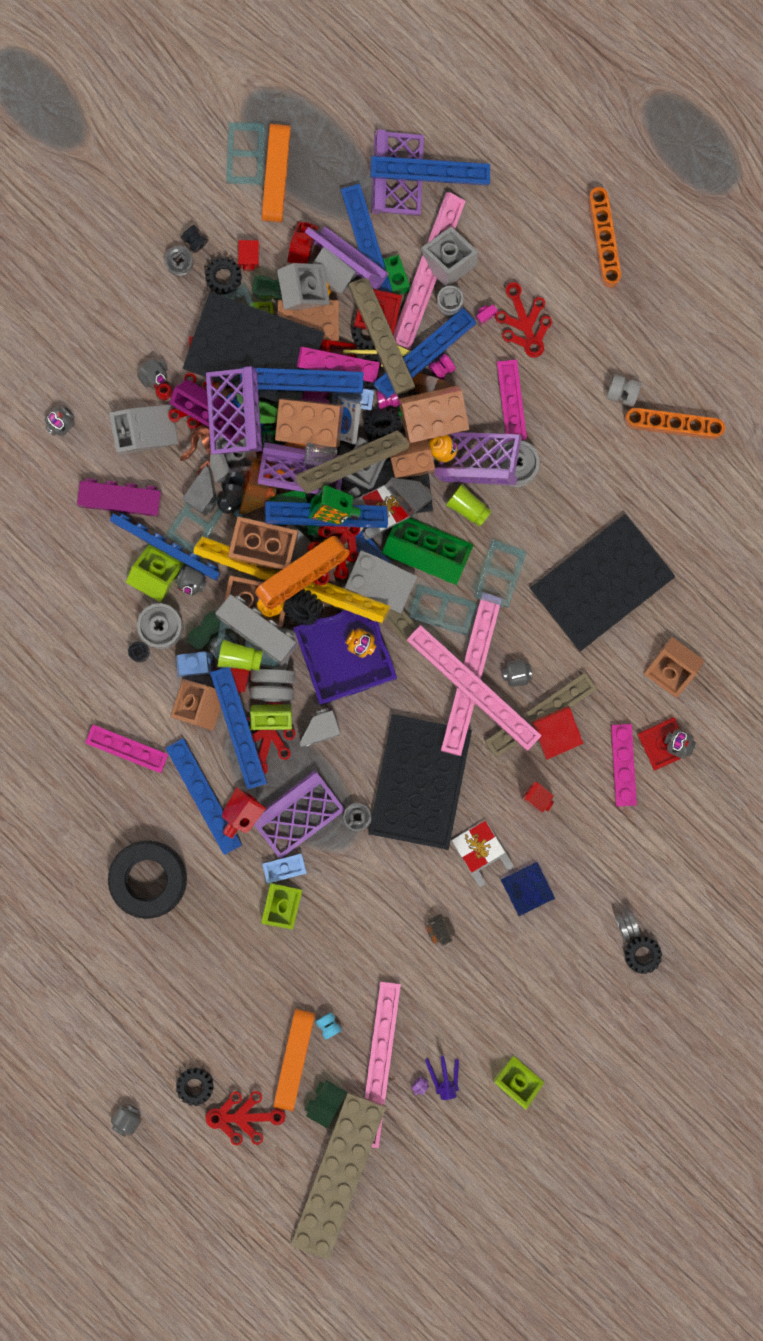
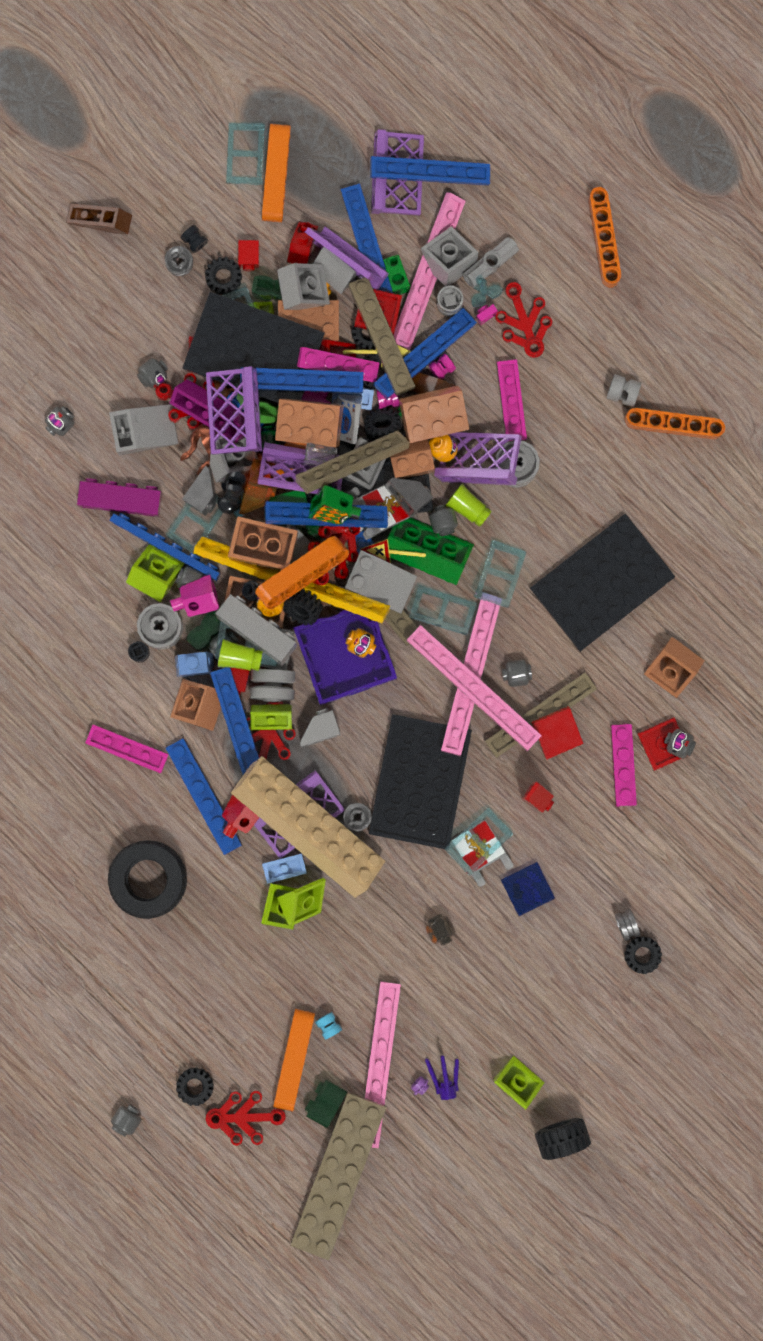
(99, 218): none -> reddish brown slope
(197, 597): none -> dark pink torso
(249, 590): none -> black plate
(303, 902): none -> lime slope
(308, 827): none -> tan brick
(382, 551): none -> piece
(443, 520): none -> dark grey head
(488, 851): none -> clear light blue window
(493, 292): none -> clear light blue plant
(499, 255): none -> light grey piece
(562, 1138): none -> black tyre

